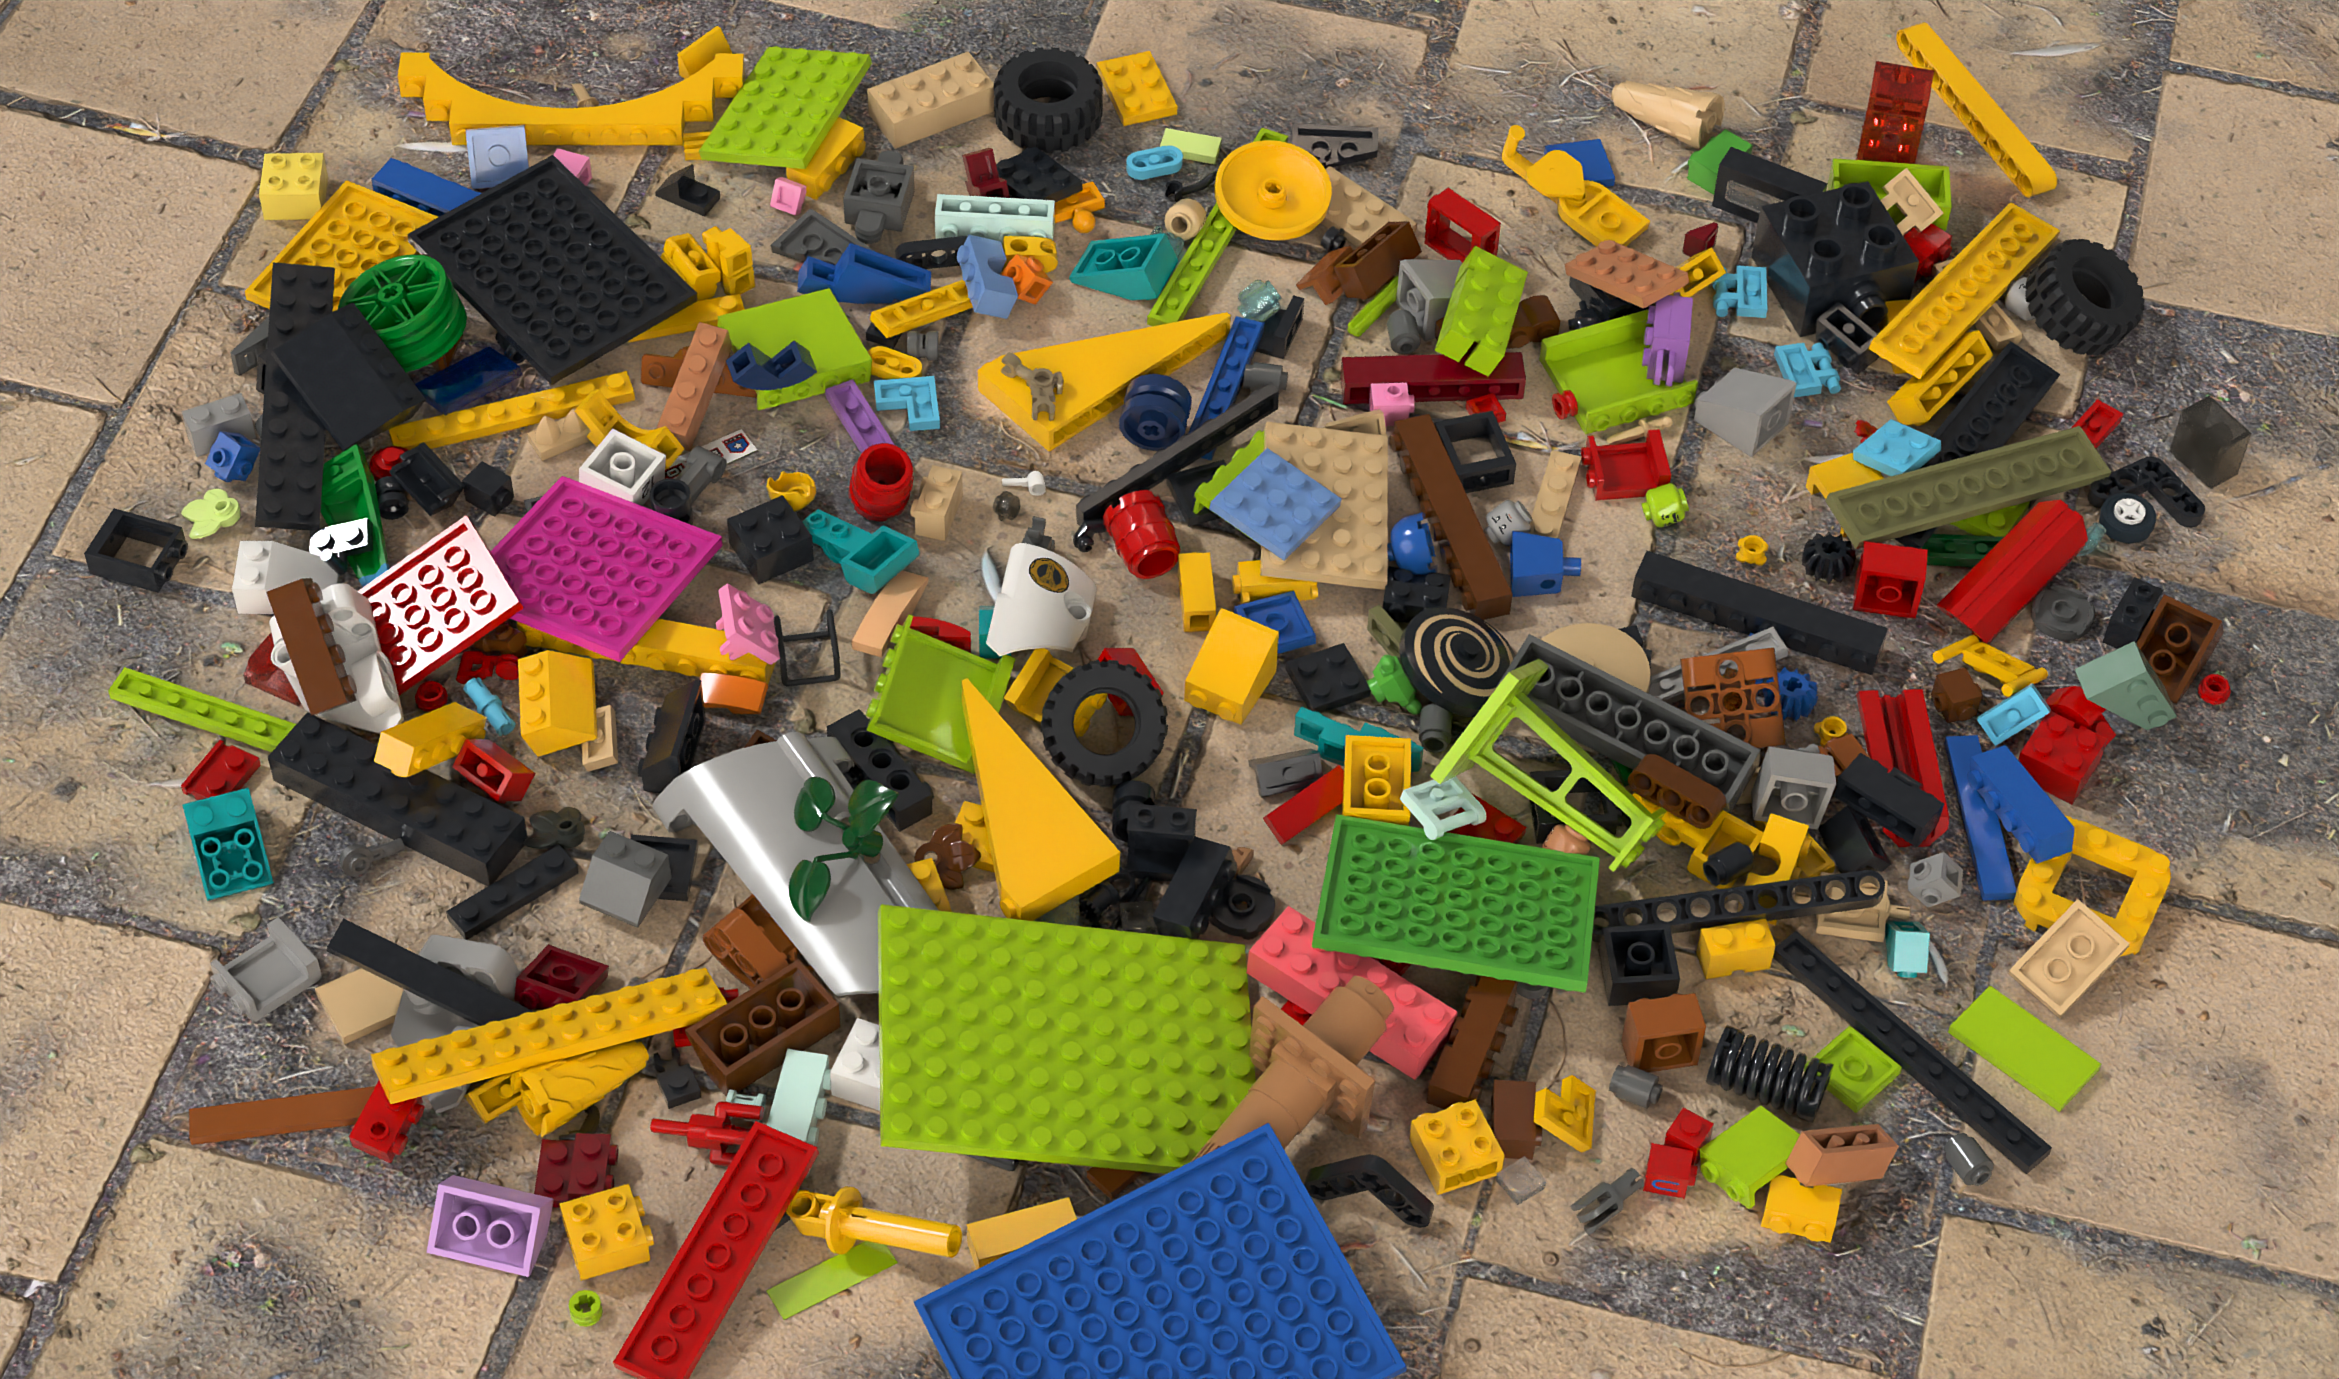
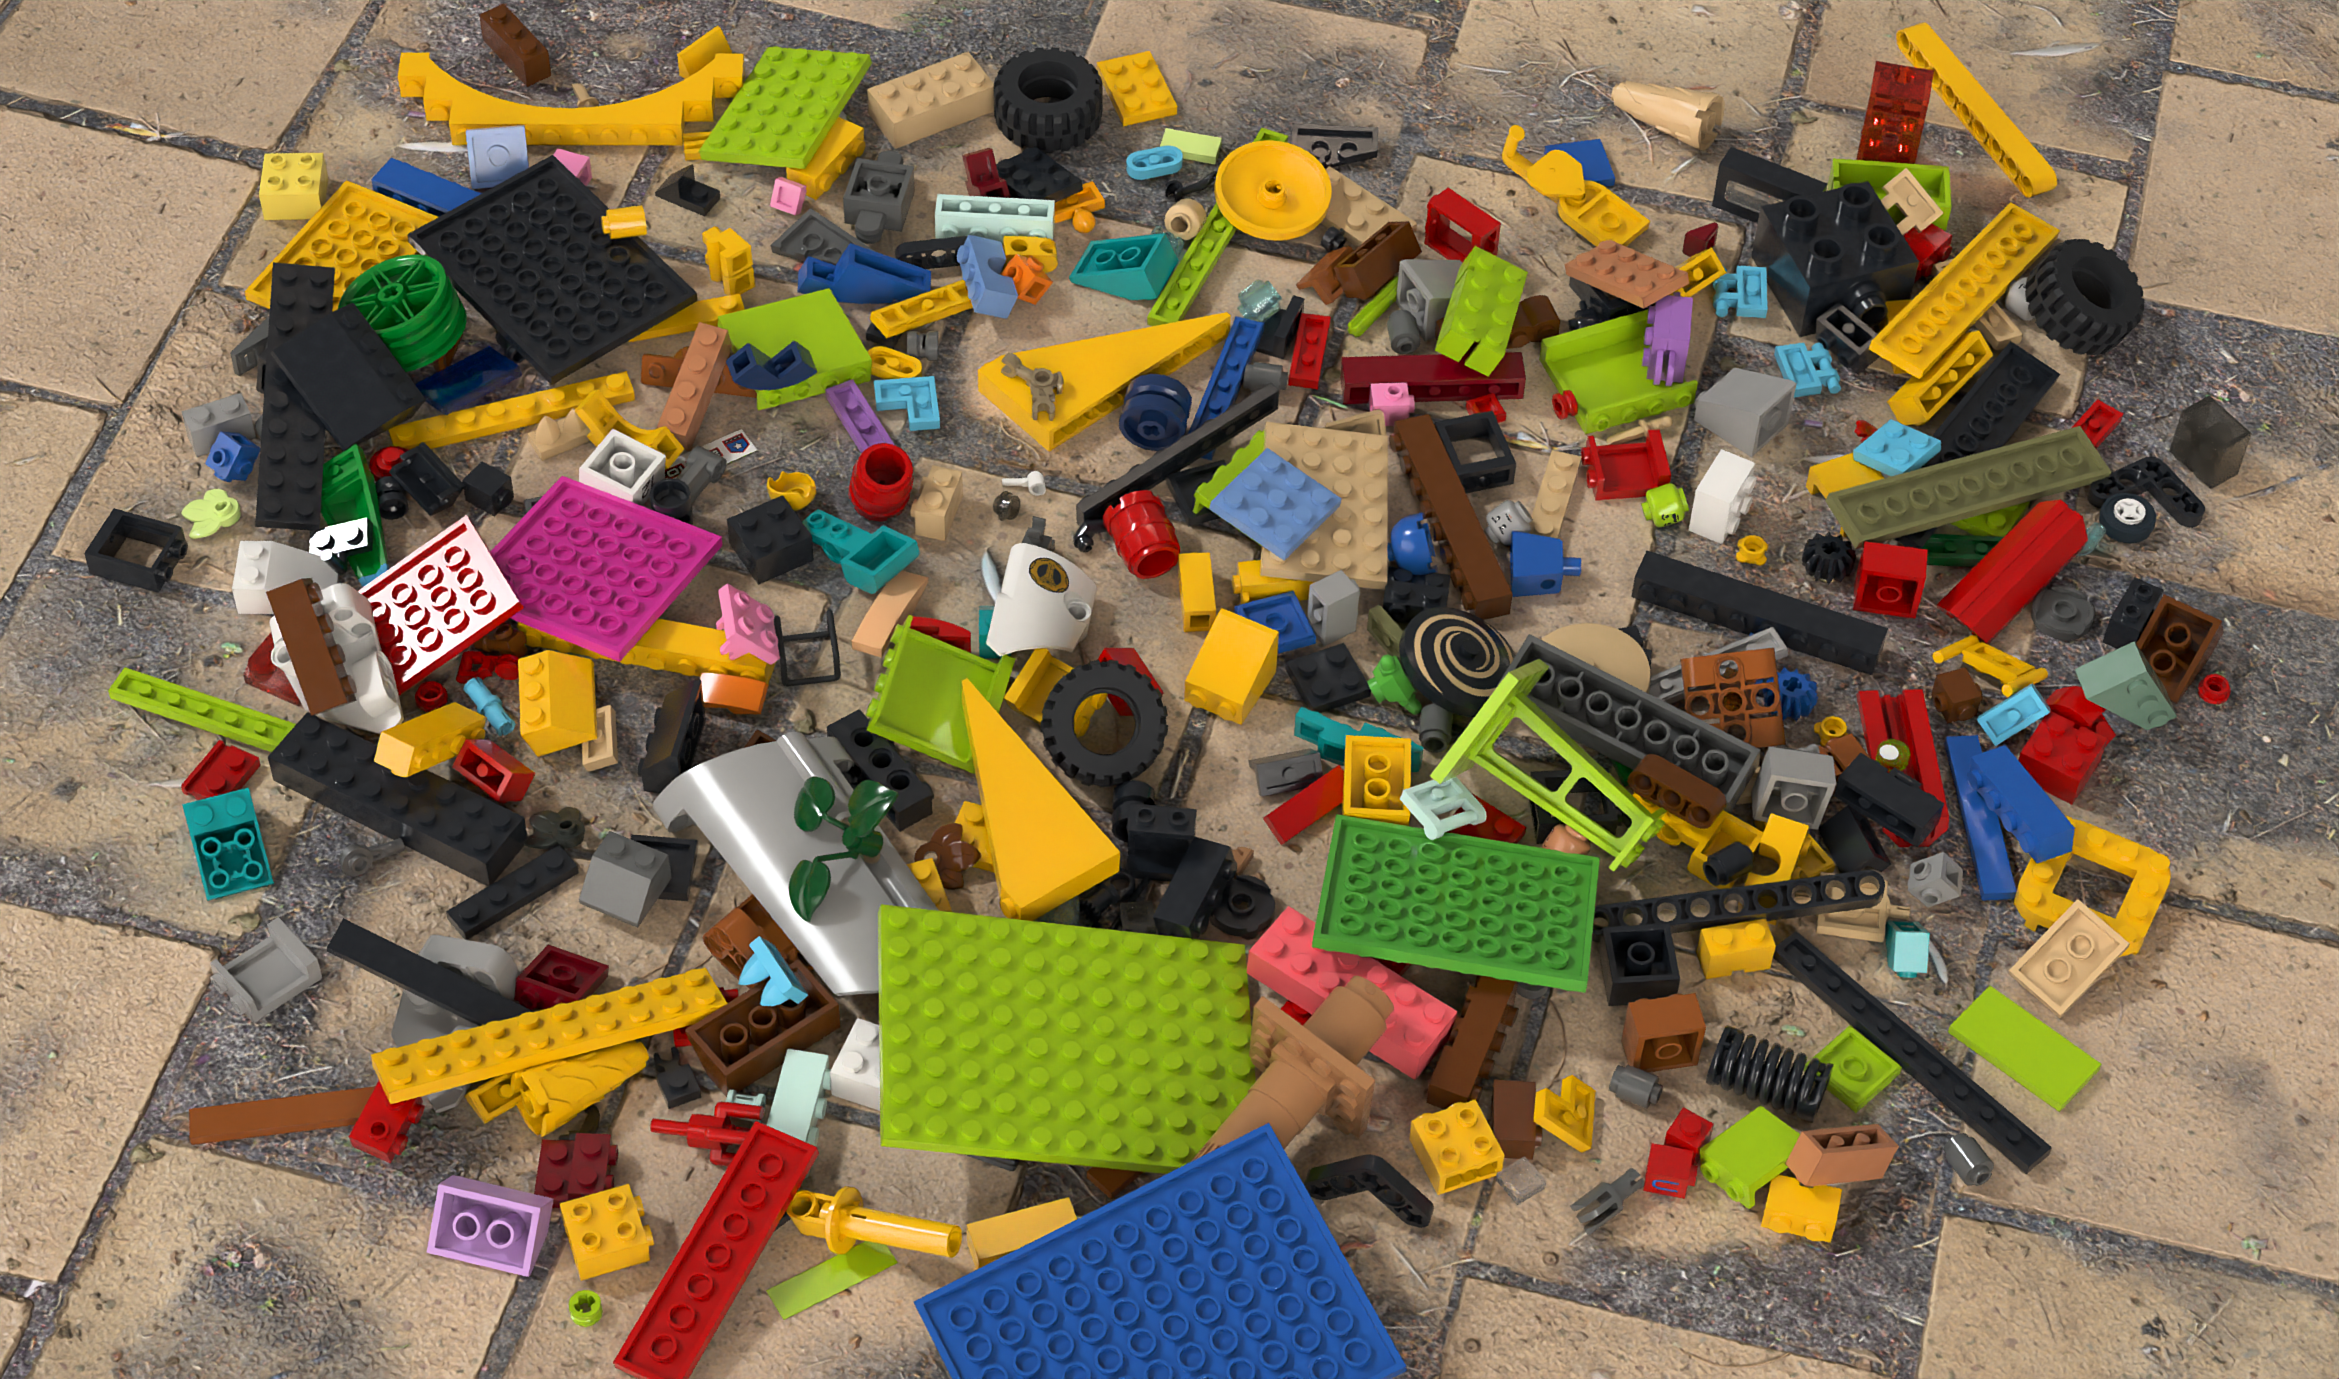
(359, 1003): tan tile -> none
(515, 45): none -> reddish brown brick
(624, 222): none -> yellow brick
(692, 264): yellow brick -> none
(769, 962): none -> medium azure tile
(1309, 351): none -> red plate
(1333, 607): none -> light grey brick
(1705, 163): bright green brick -> none
(1722, 497): none -> white brick
(1893, 754): none -> clear neon green tile

